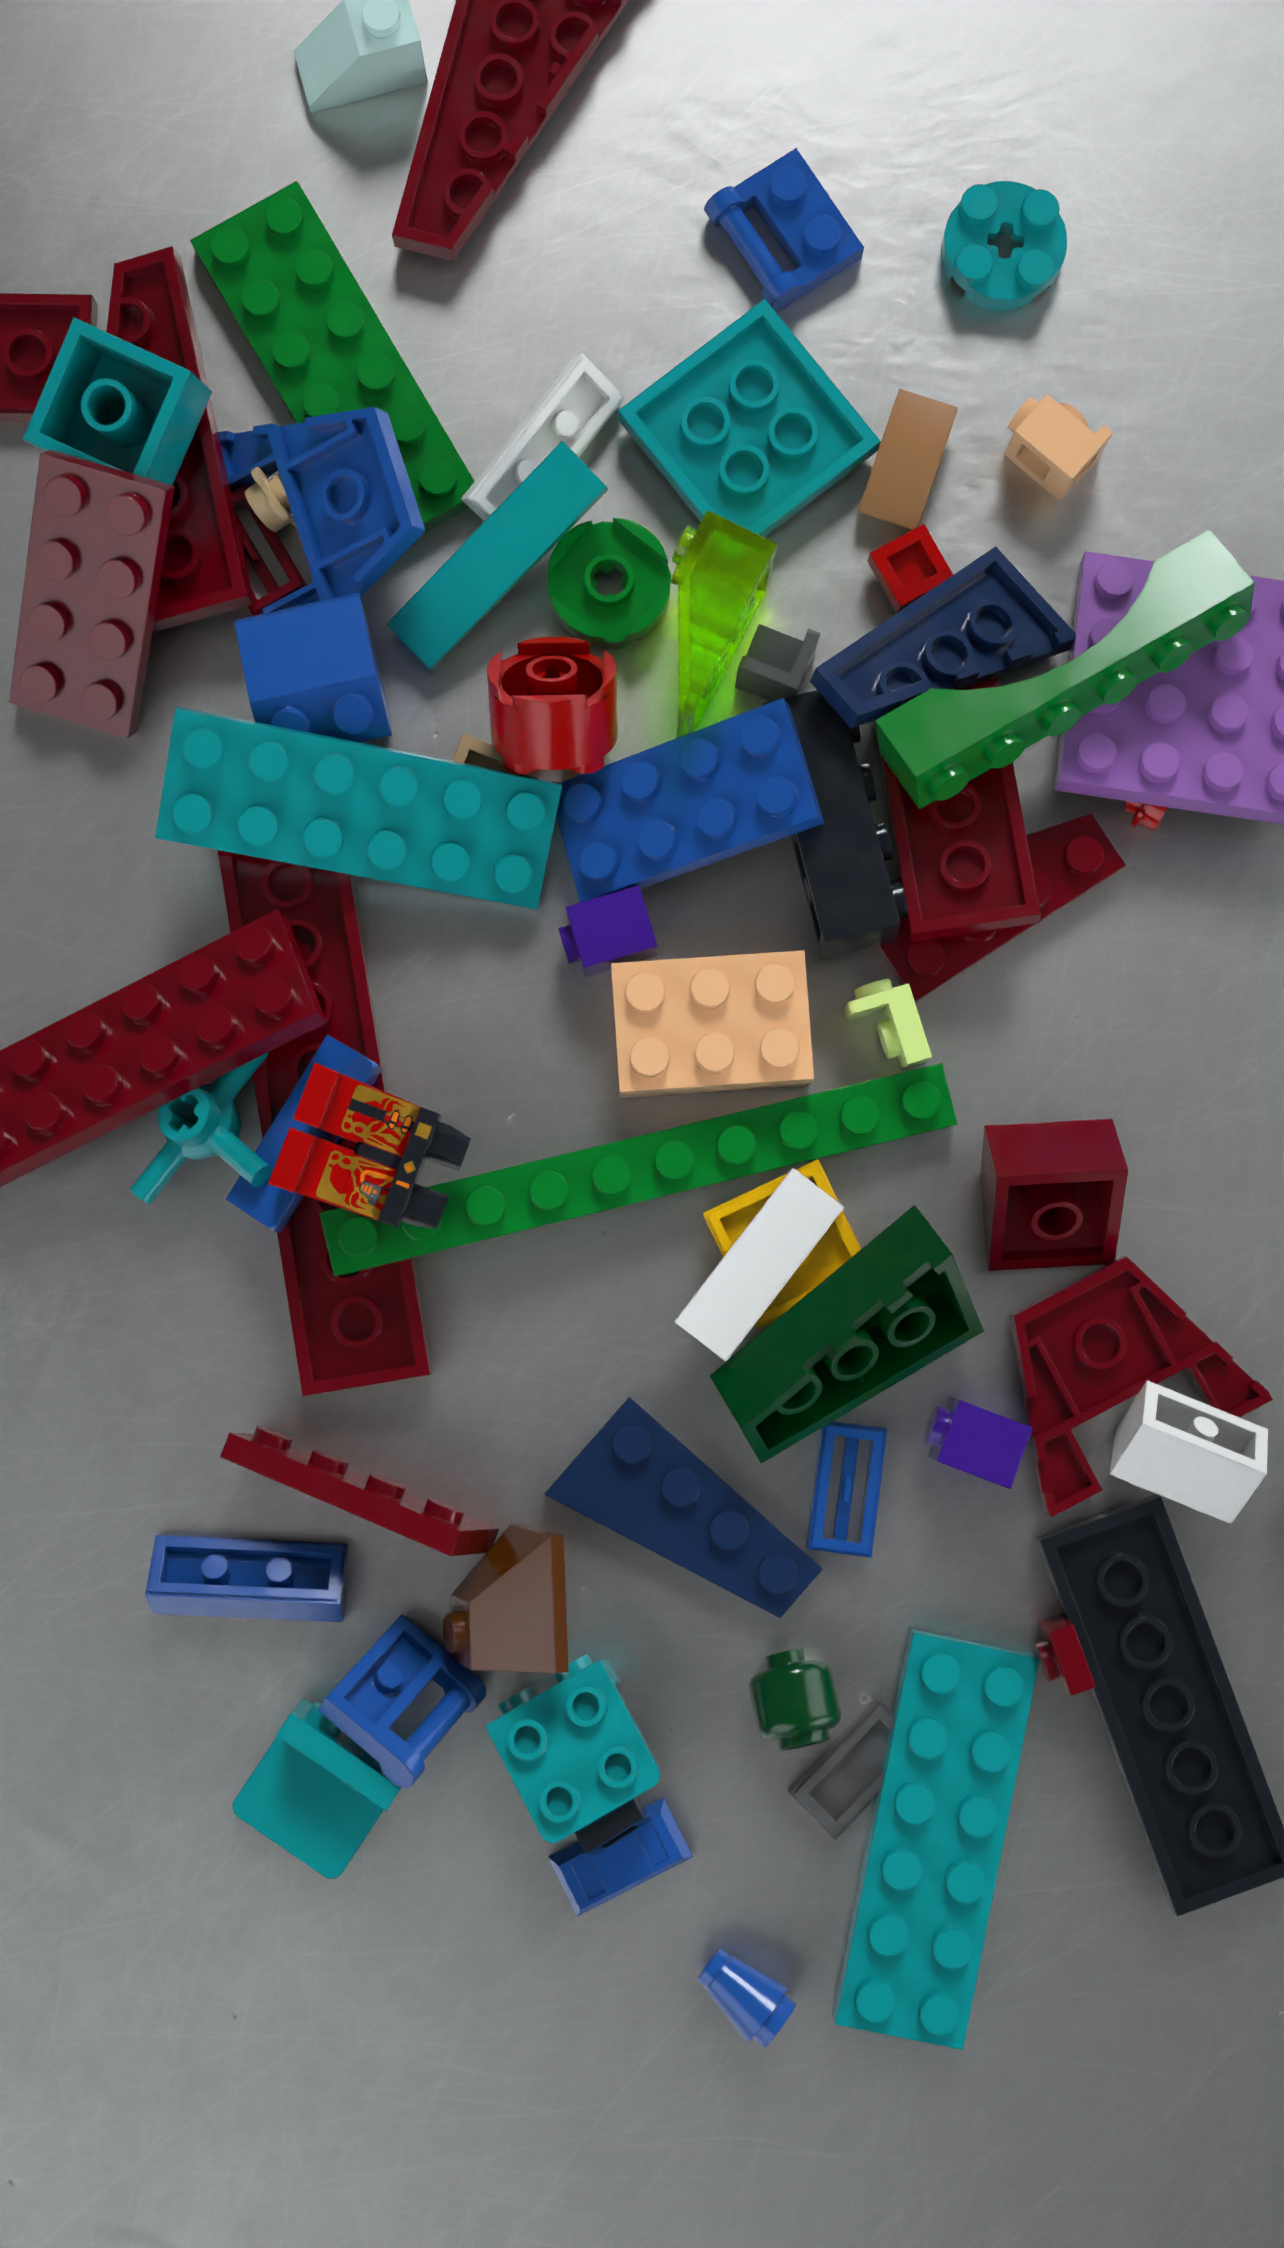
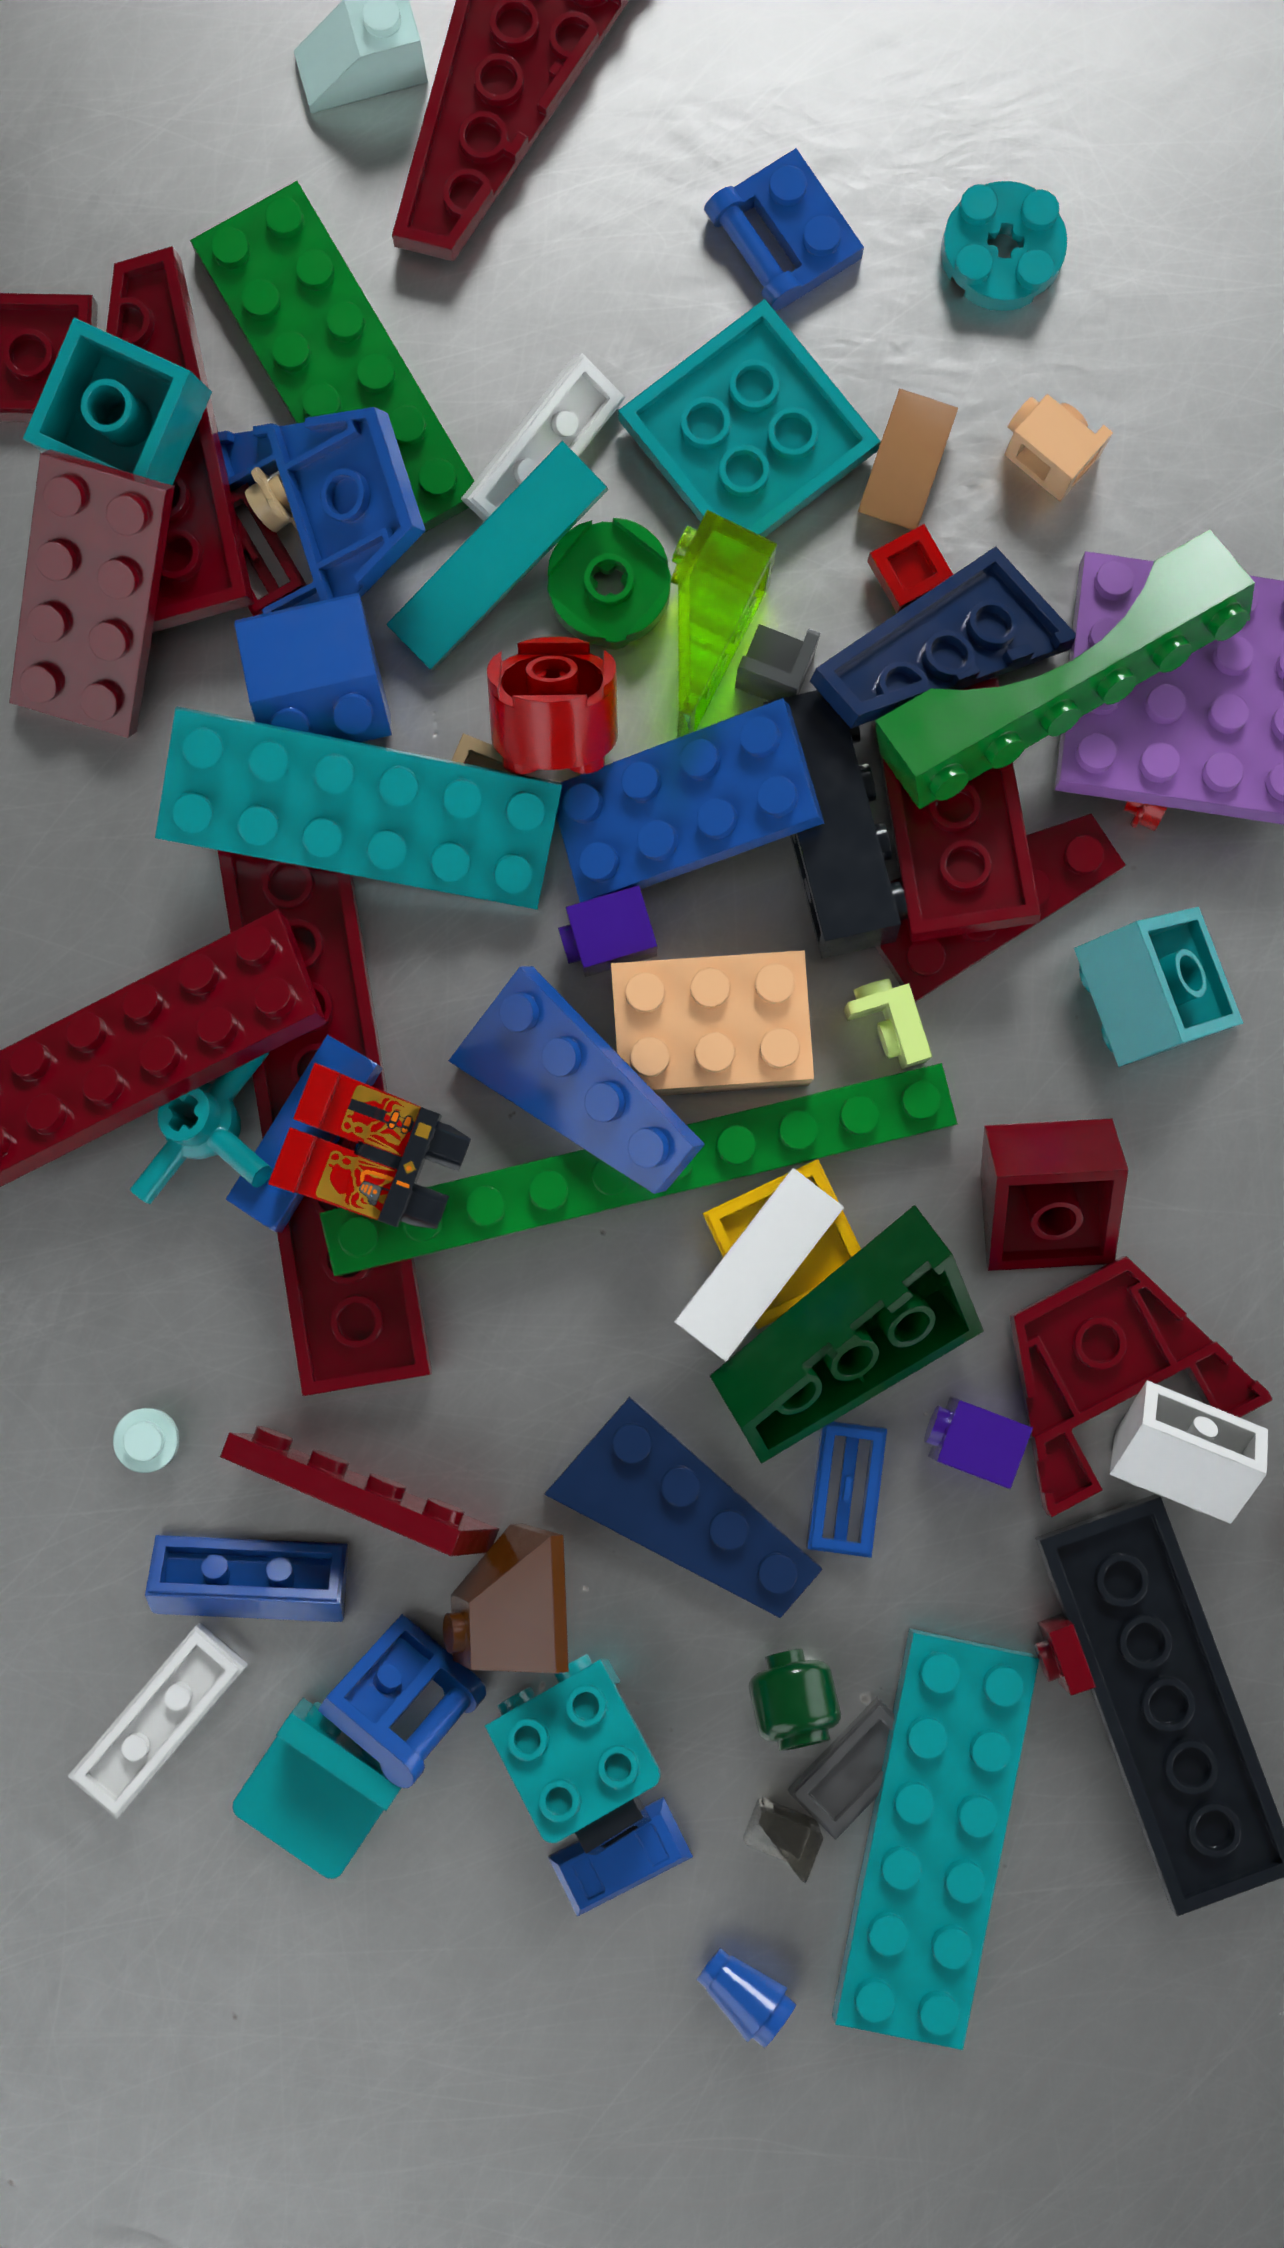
(146, 1440): none -> light aqua plate
(157, 1720): none -> white tile
(571, 1079): none -> blue wing
(784, 1835): none -> clear smoke slope
(1157, 985): none -> teal slope

